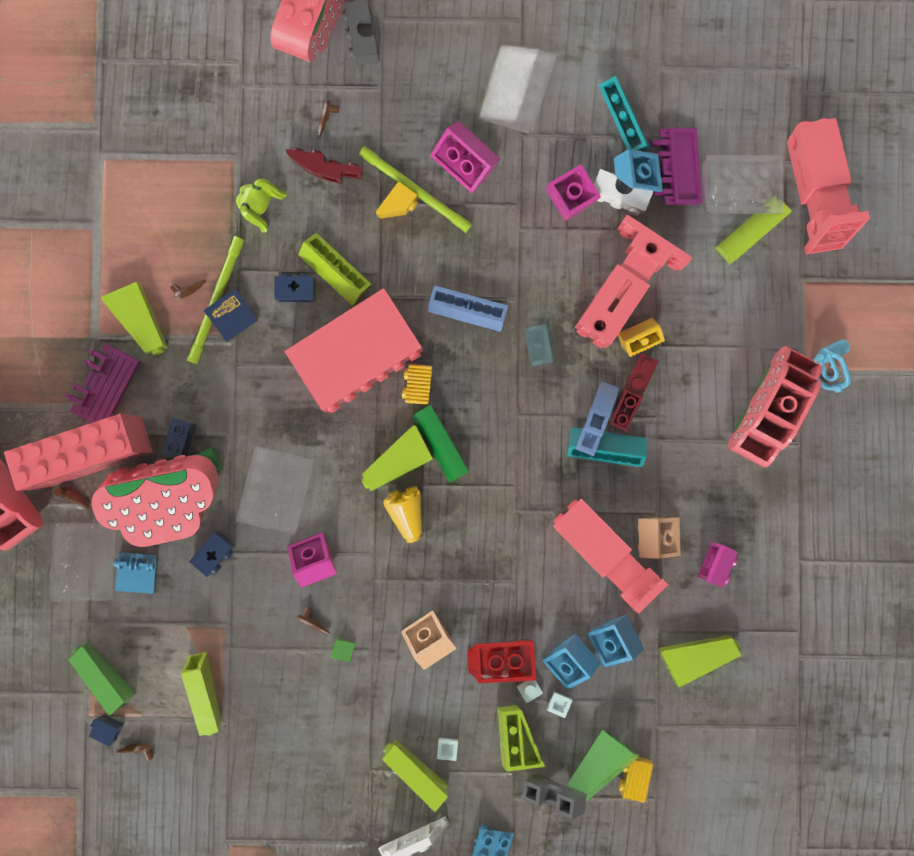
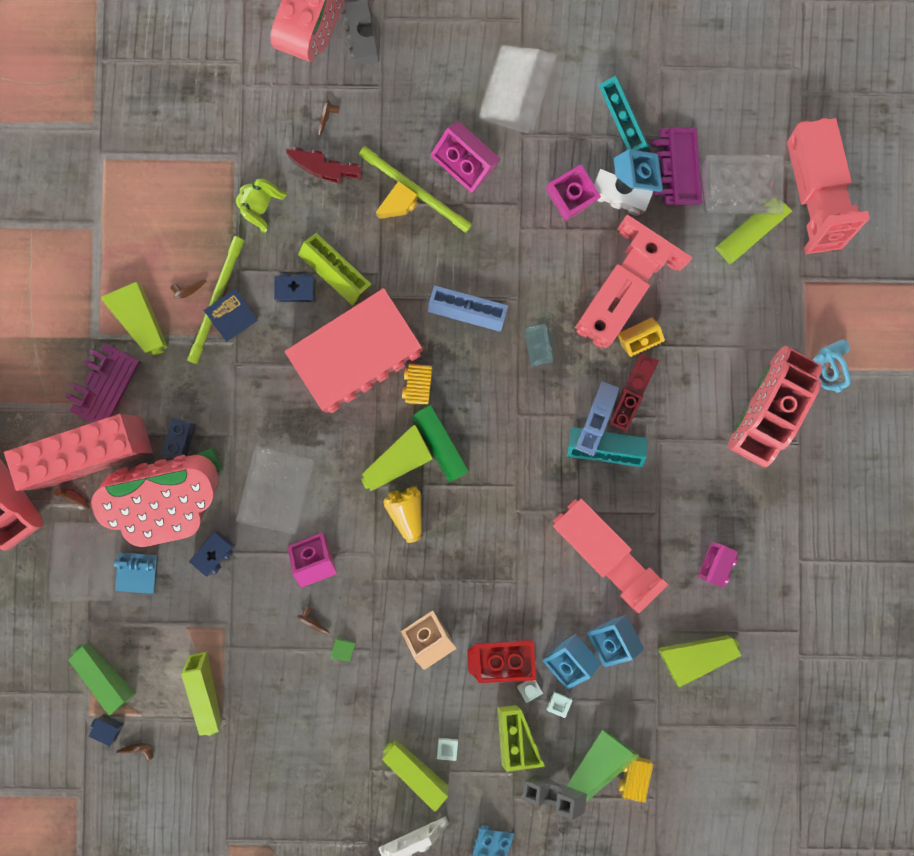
(659, 537): light nougat slope -> none

